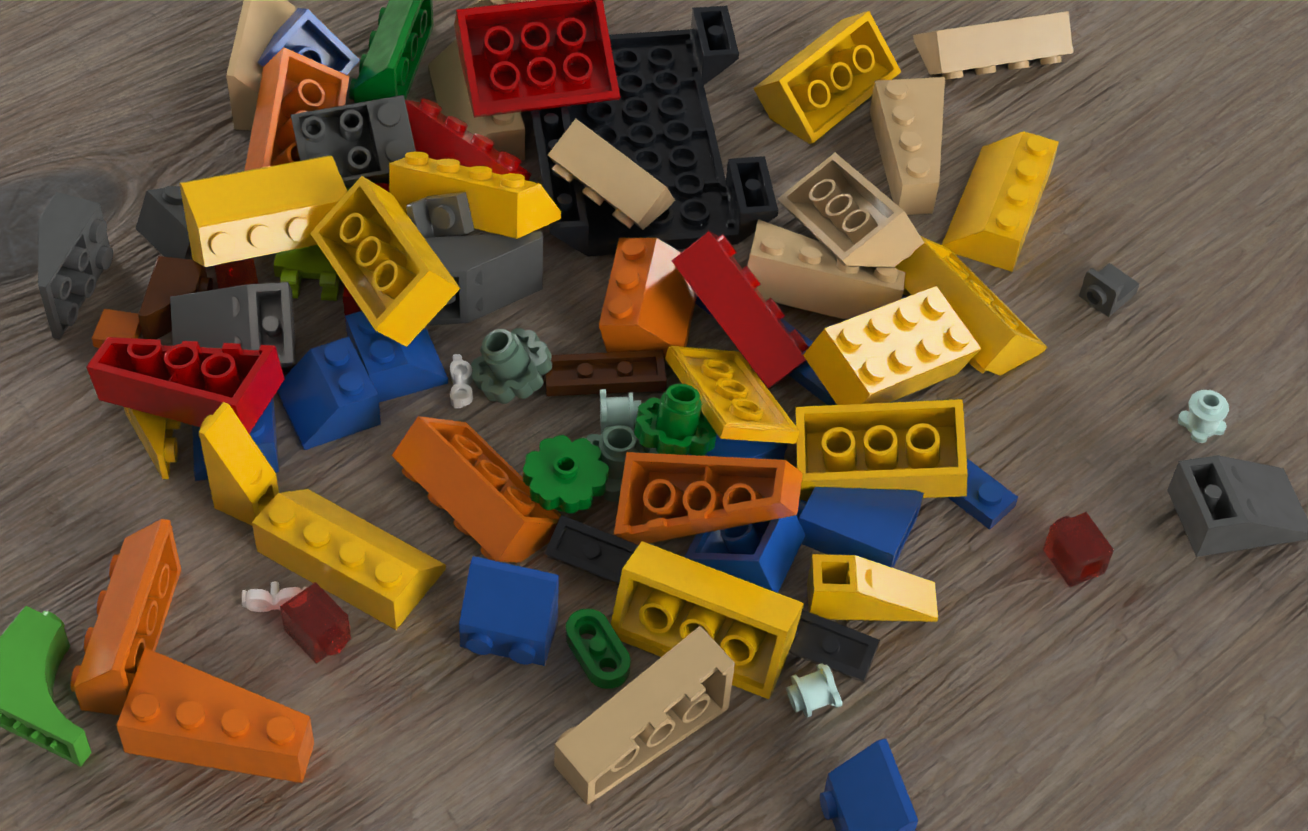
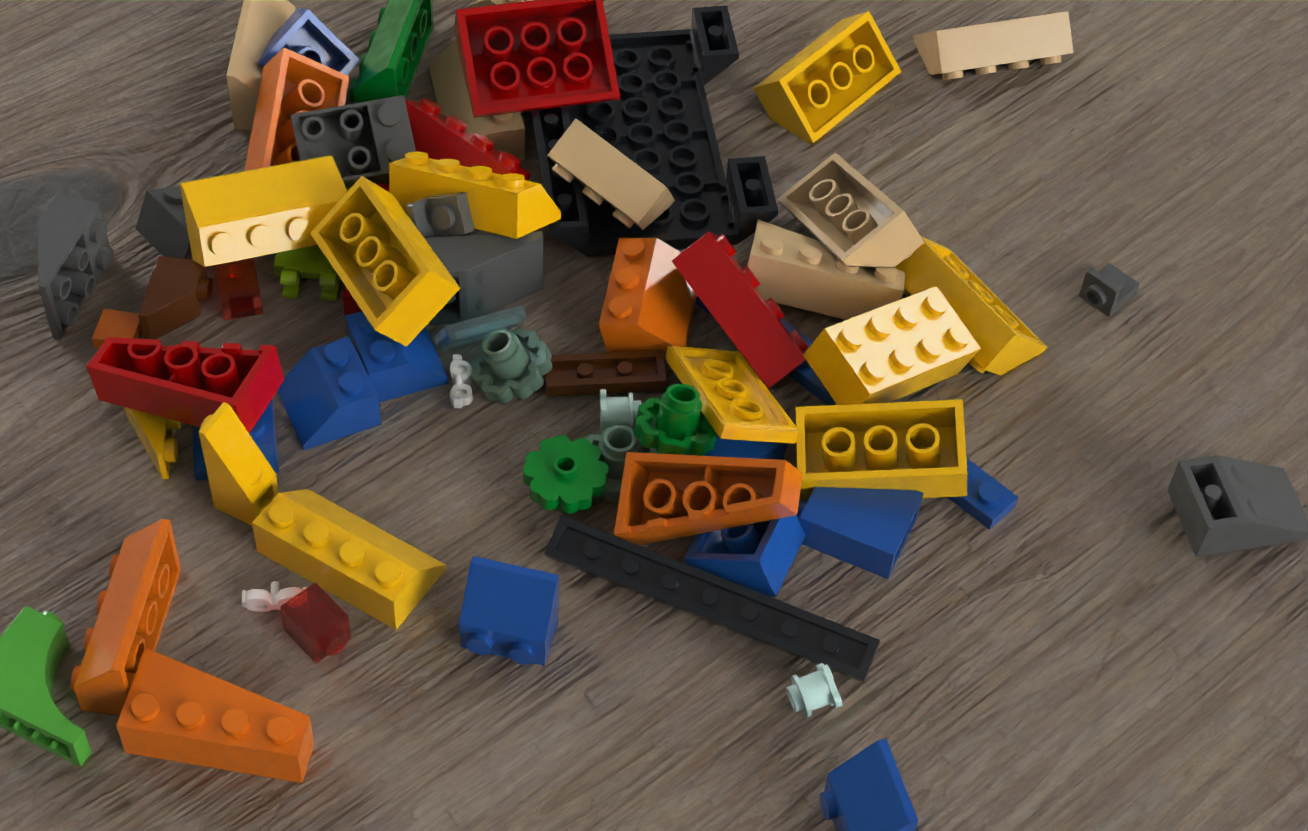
(239, 315): dark grey slope -> none
(475, 488): orange slope -> none
(479, 327): none -> clear light blue tile
(600, 651): green plate -> none
(647, 716): tan wedge -> none
(670, 596): yellow slope -> none
(866, 590): yellow slope -> none
(909, 137): tan wedge -> none
(1001, 199): yellow slope -> none
(1077, 549): clear red brick -> none
(1205, 415): light aqua brick -> none

